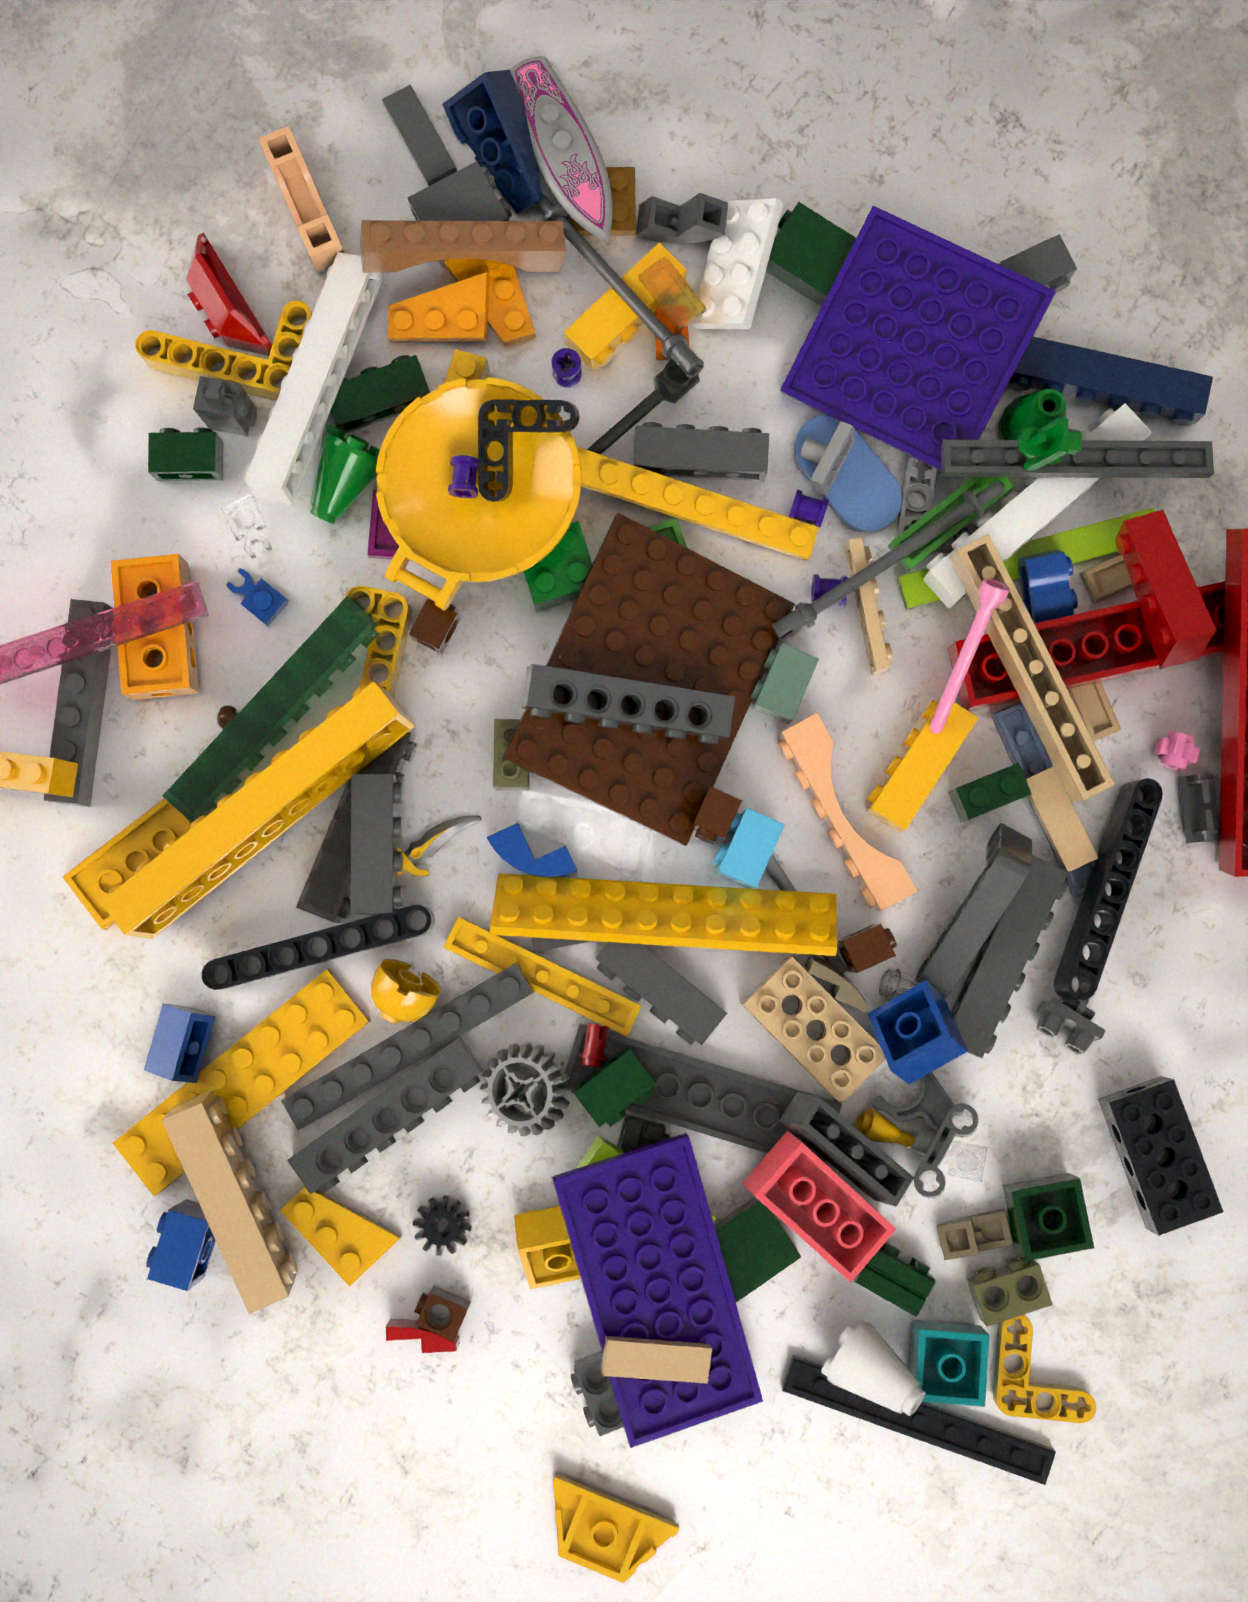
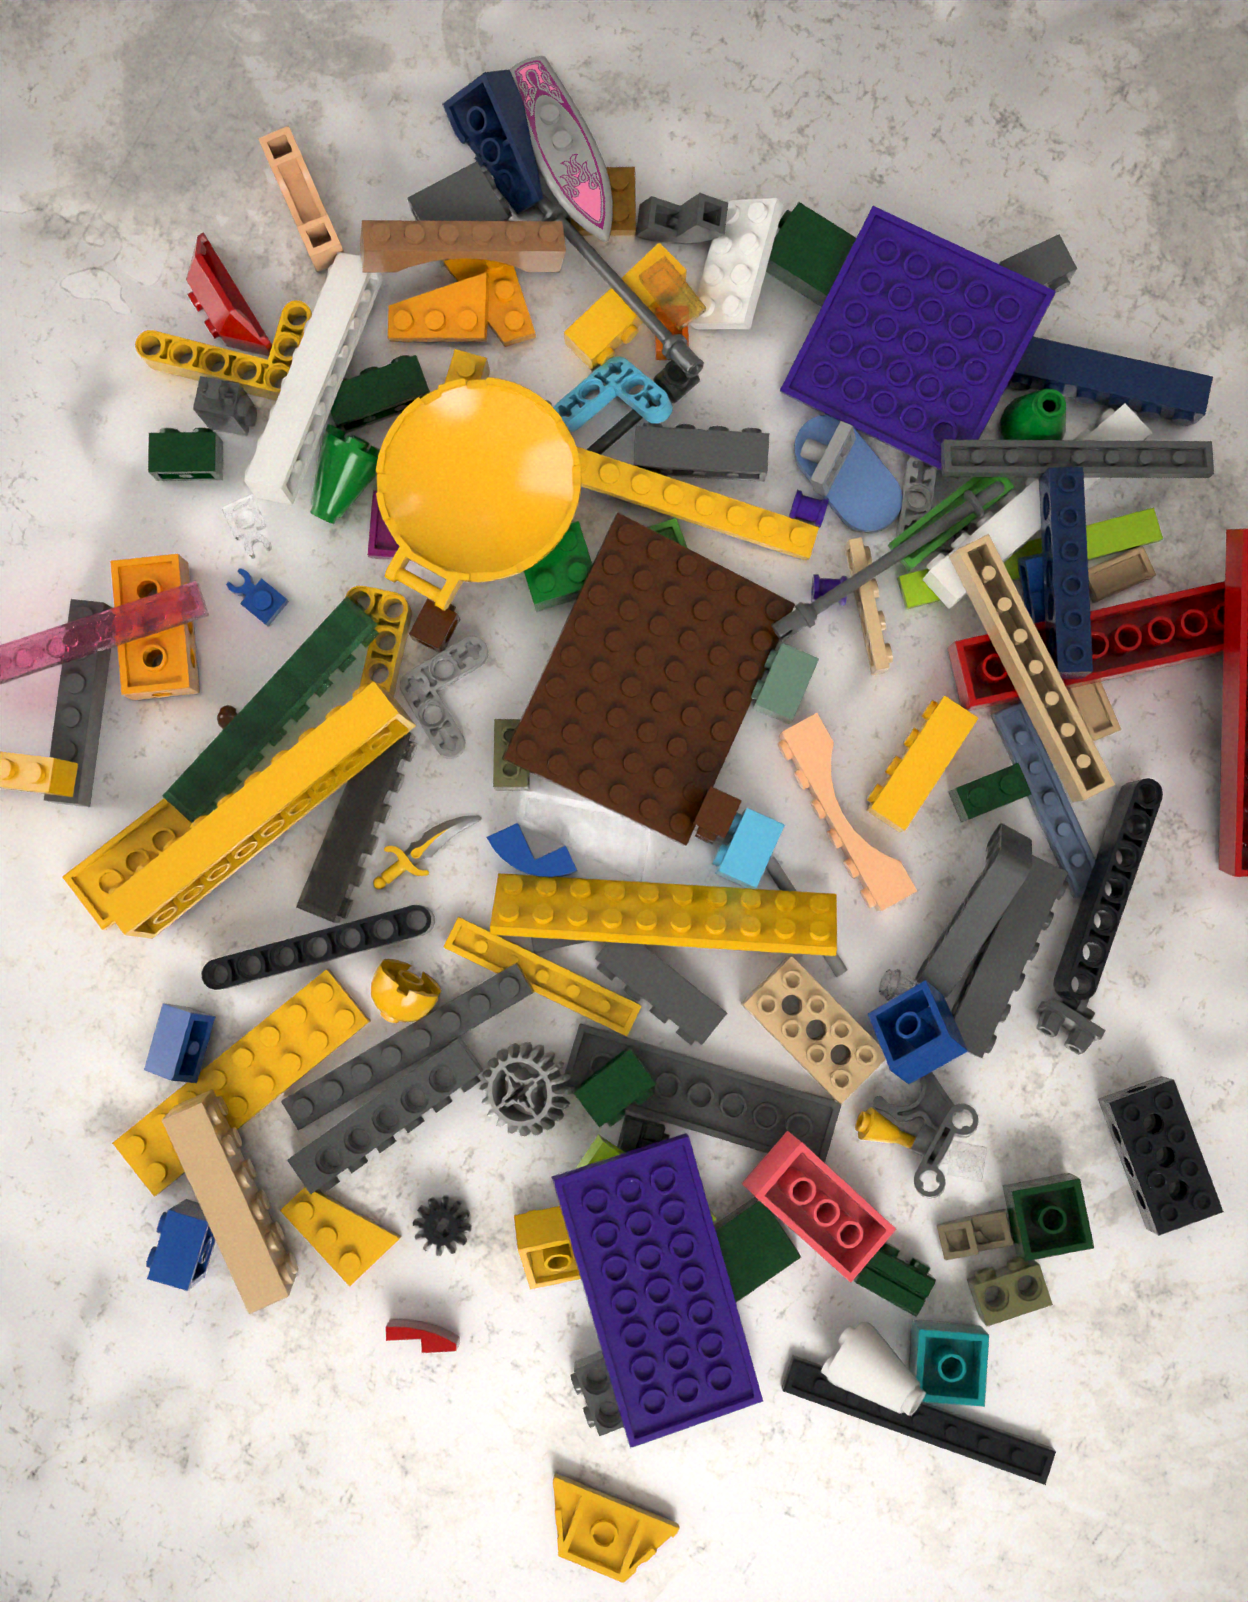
(375, 843): dark grey brick -> none
(419, 135): dark grey tile -> none
(434, 684): none -> light grey beam
(446, 1327): reddish brown brick -> none
(463, 476): dark purple bush -> none
(504, 434): black beam -> none
(559, 362): dark purple bush -> none
(594, 1045): red pin -> none
(616, 385): none -> medium azure beam
(656, 1359): tan tile -> none
(714, 708): dark grey brick -> none
(842, 988): dark tan slope -> none
(846, 1148): dark grey brick -> none
(866, 947): reddish brown brick -> none
(991, 595): bright pink piece -> none
(1019, 1382): yellow beam -> none
(1048, 443): green hips -> none
(1060, 820): tan tile -> none
(1066, 571): none -> dark blue brick
(1164, 589): red wedge -> none
(1177, 751): bright pink gear -> none
(1199, 808): dark grey hinge -> none

